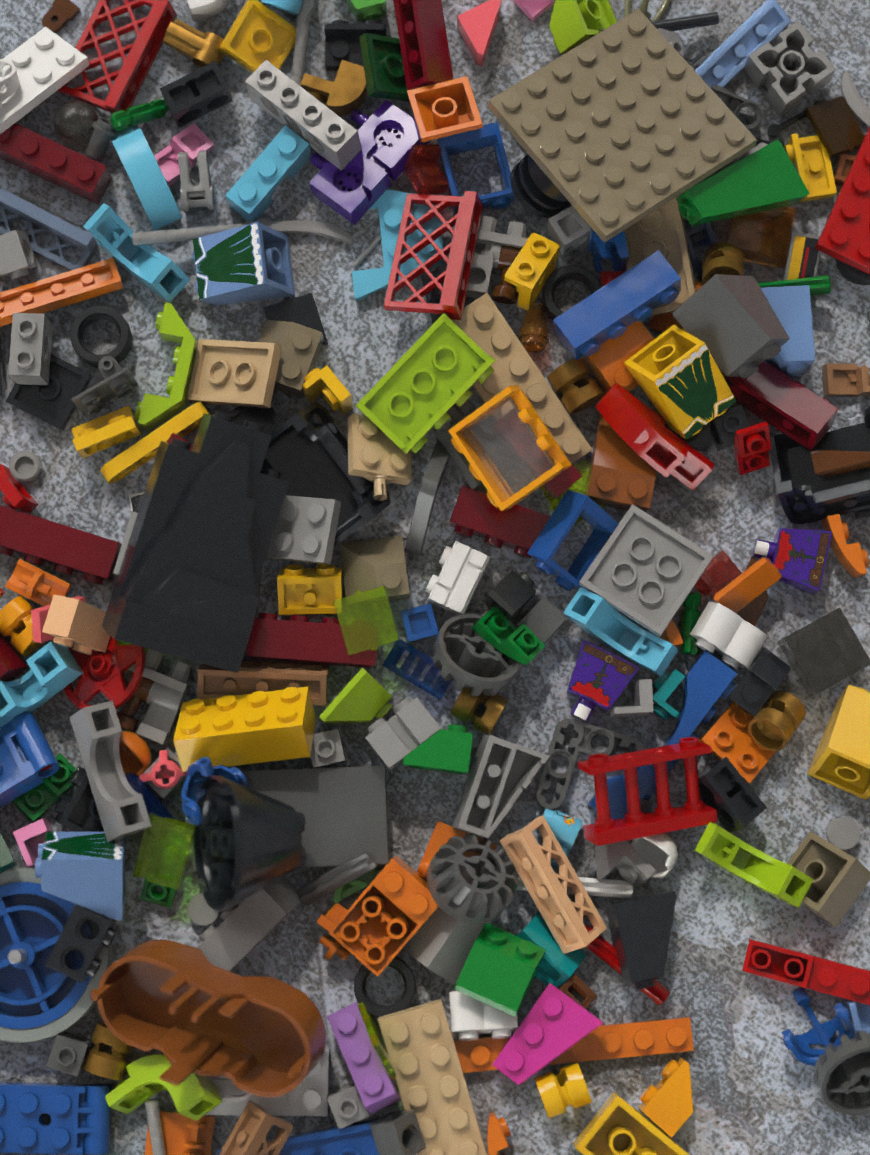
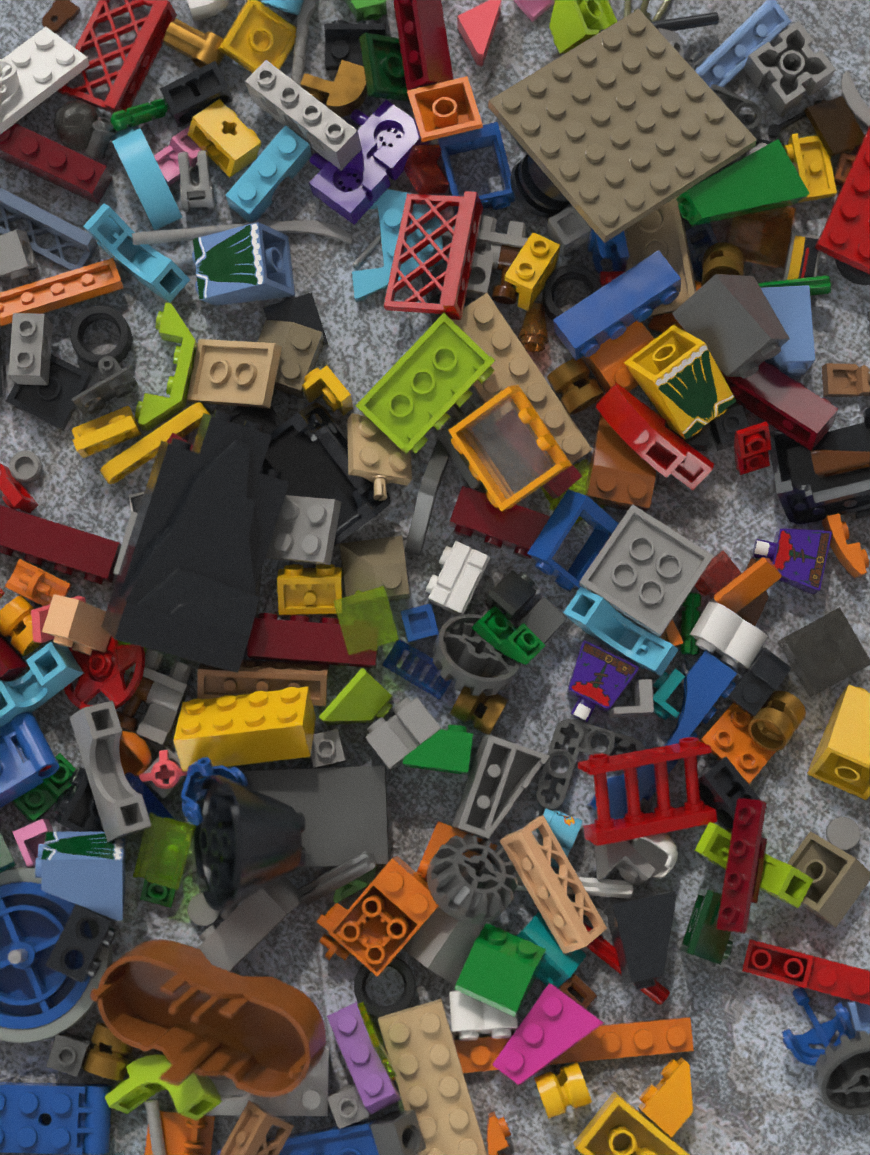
(224, 137): none -> yellow brick
(701, 934): none -> dark green slope
(743, 866): none -> dark red bracket

